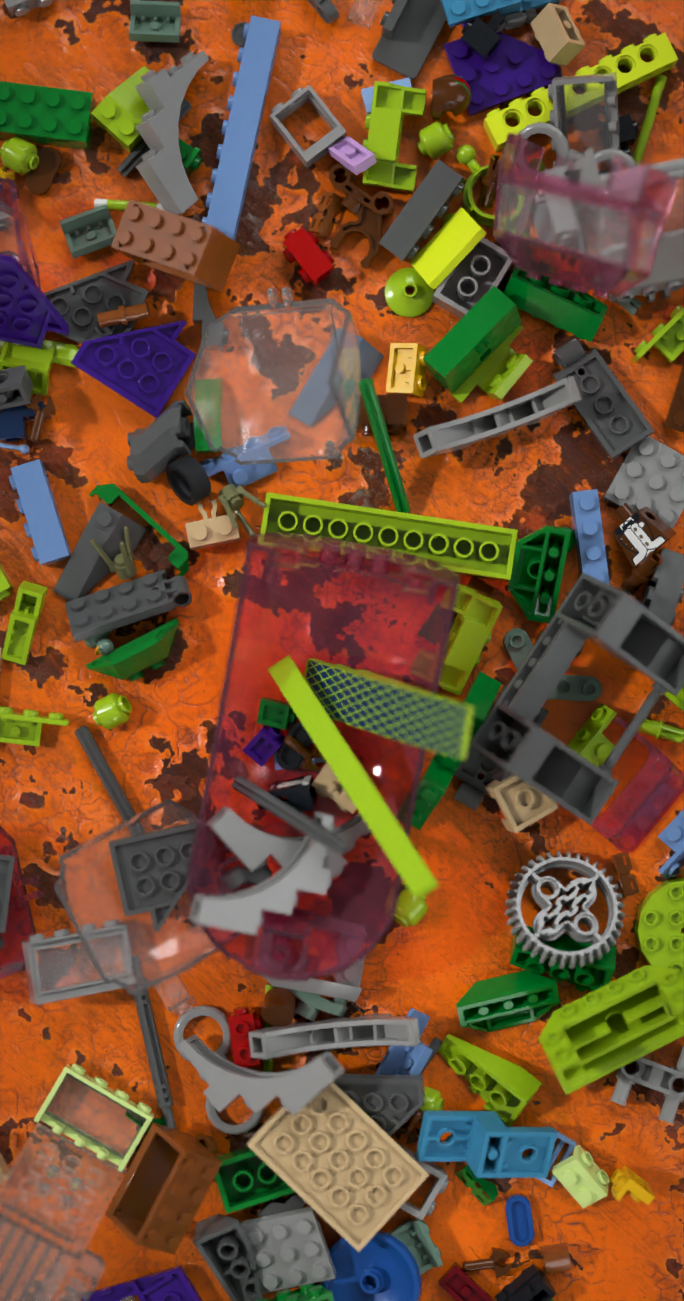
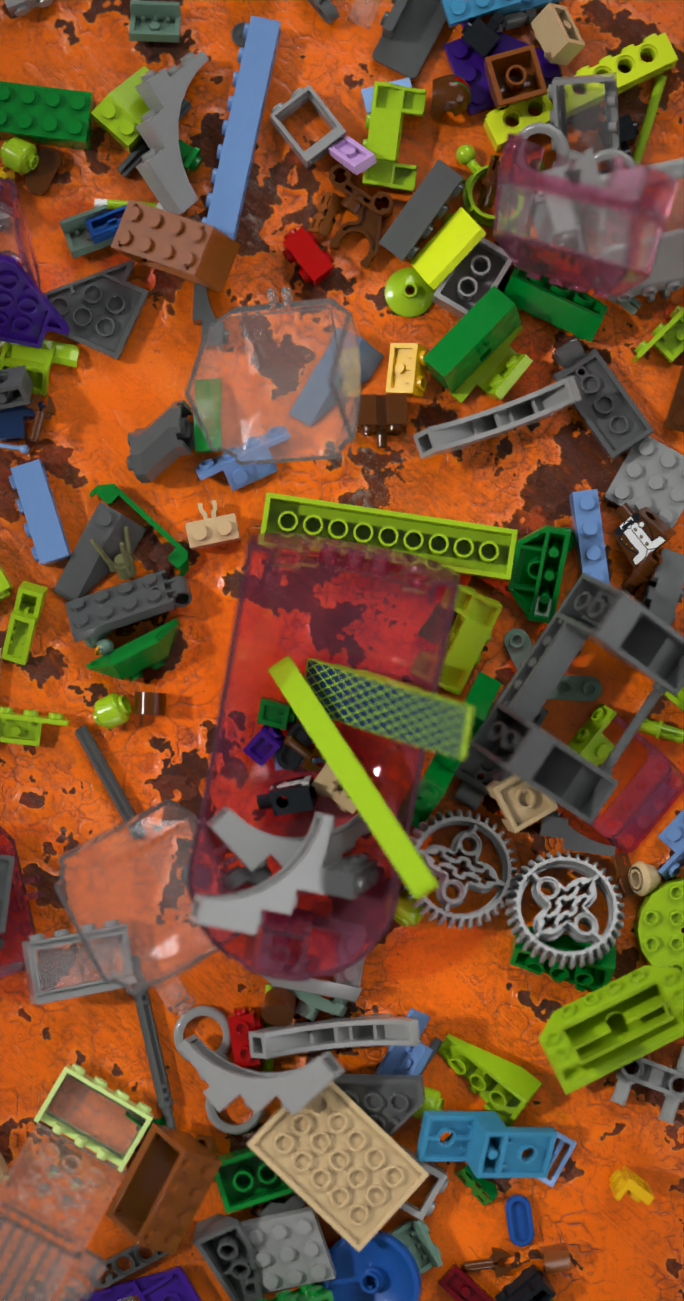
(107, 230): none -> blue tile
(123, 315): dark orange pin -> none
(137, 1262): none -> dark grey beam
(138, 364): dark purple wing -> none
(150, 703): none -> reddish brown piece
(153, 870): dark grey wing -> none
(188, 480): black tyre -> none
(233, 500): olive plant -> none
(290, 815): dark grey axle -> none
(351, 876): none -> dark grey brick
(384, 445): green axle -> none
(410, 1127): reddish brown bar -> none
(436, 140): lime head -> none
(471, 868): none -> light grey gear
(507, 1001): green wedge -> none
(514, 76): none -> dark orange brick
(557, 826): none -> dark grey slope
(582, 1177): yellowish green bracket -> none
(643, 878): none -> tan cone

